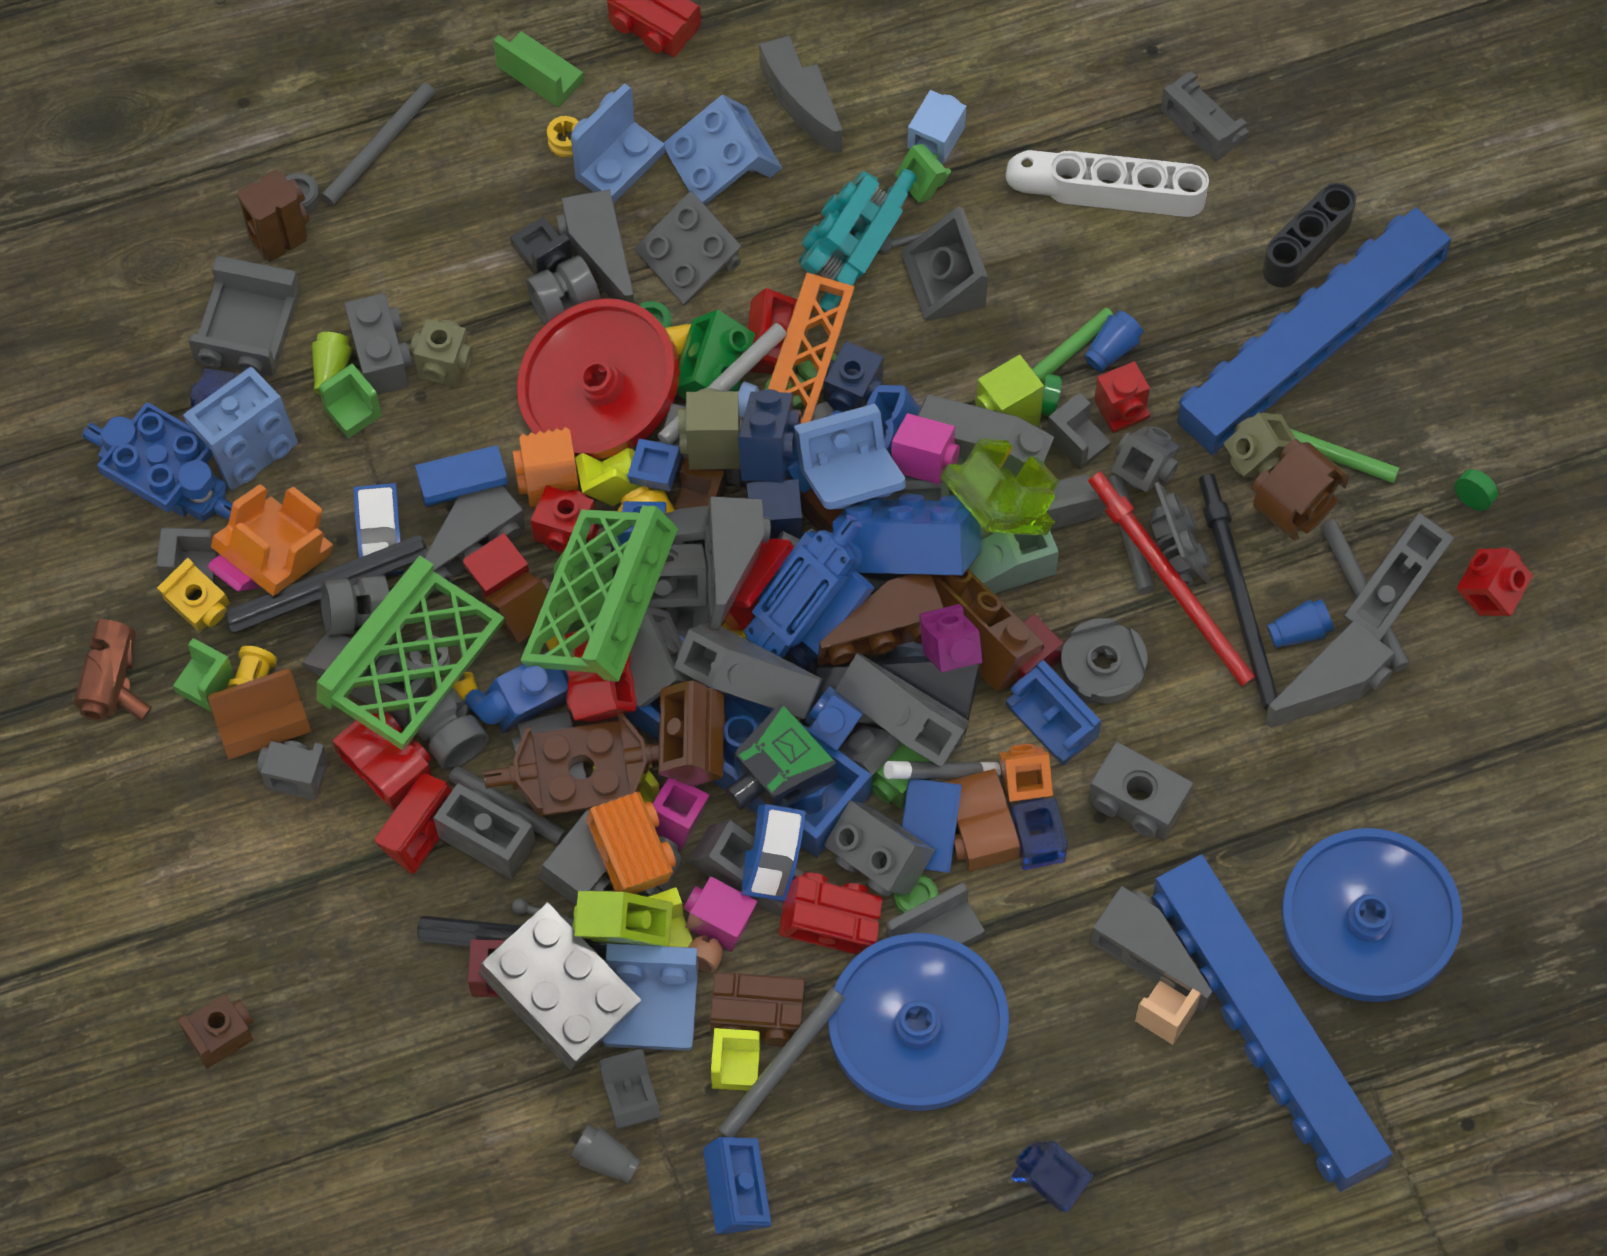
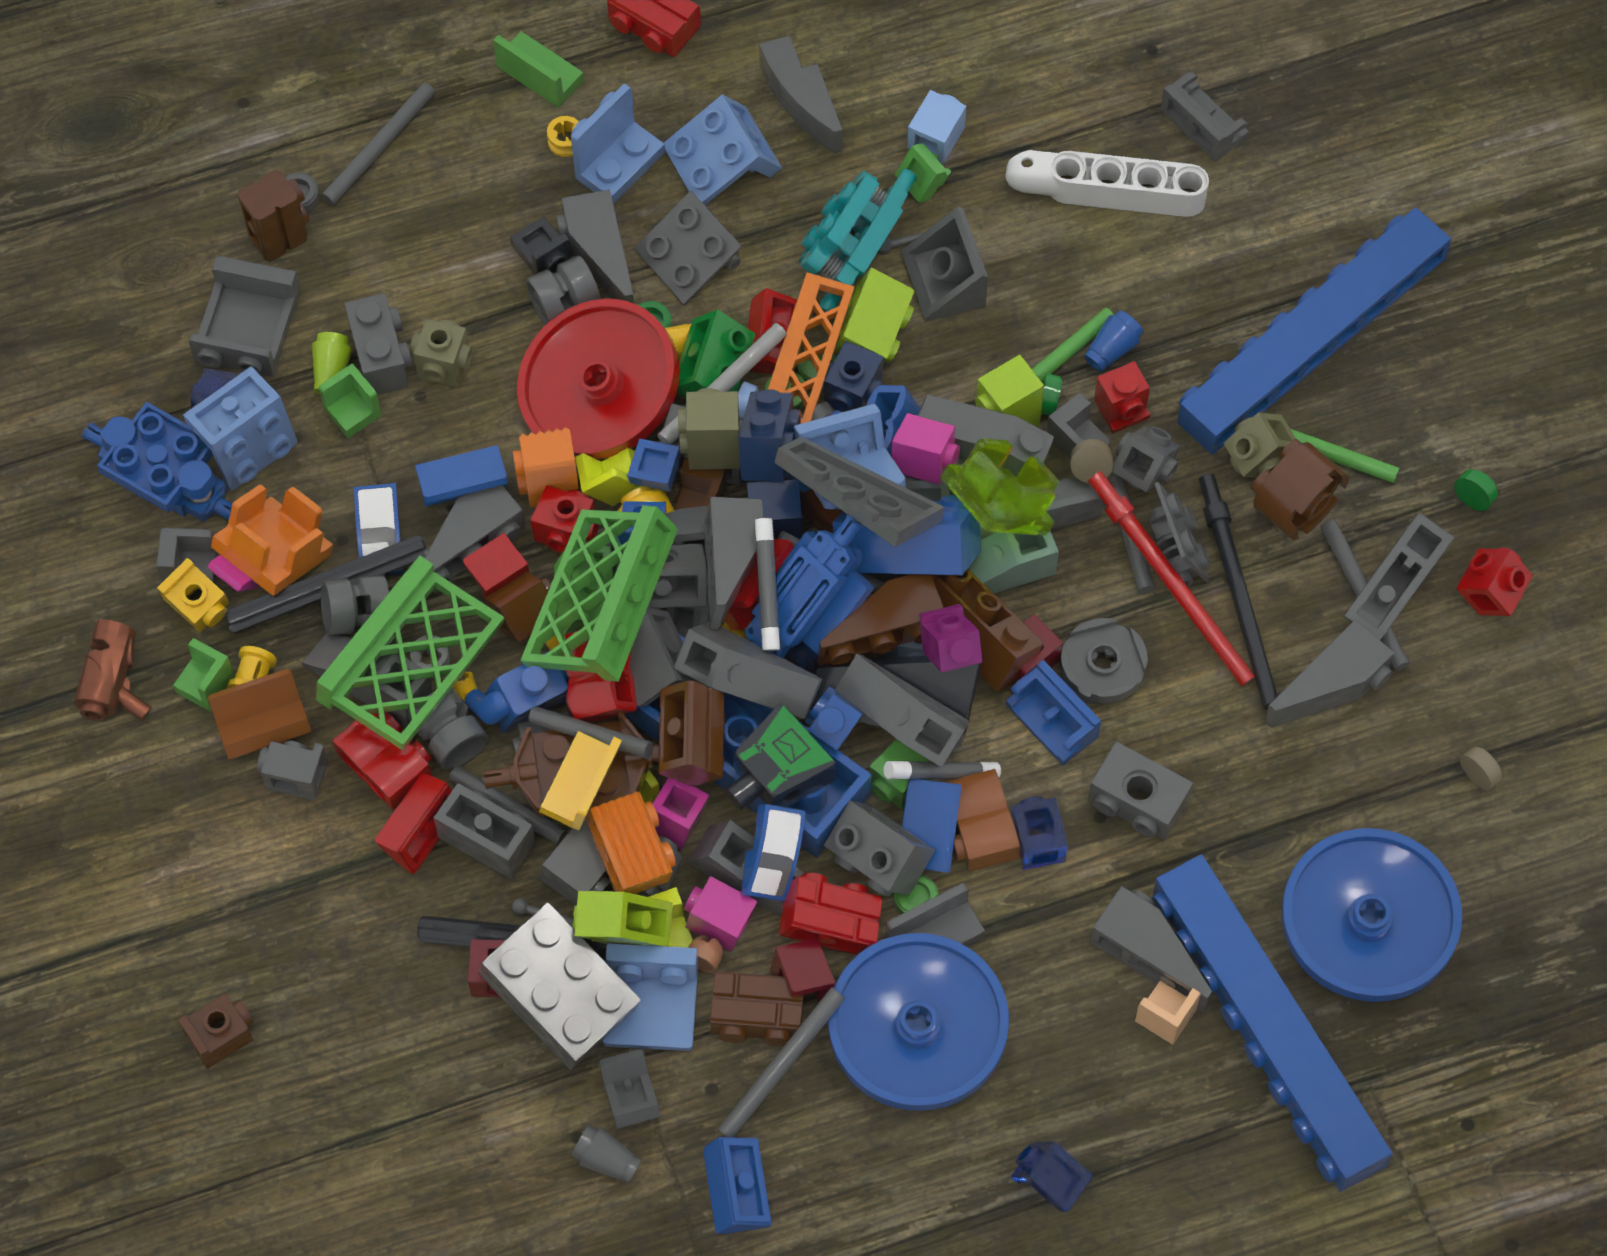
(571, 726): none -> dark grey bar
(579, 780): none -> yellow panel
(735, 1059): neon yellow panel -> none
(767, 584): none -> dark grey bar
(803, 968): none -> dark red panel
(866, 496): none -> dark grey wing
(869, 747): dark grey bracket -> none
(877, 314): none -> lime brick
(1026, 766): orange brick -> none
(1089, 458): none -> dark tan tile
(1302, 624): blue cone -> none
(1304, 250): black beam -> none
(1481, 768): none -> dark tan tile

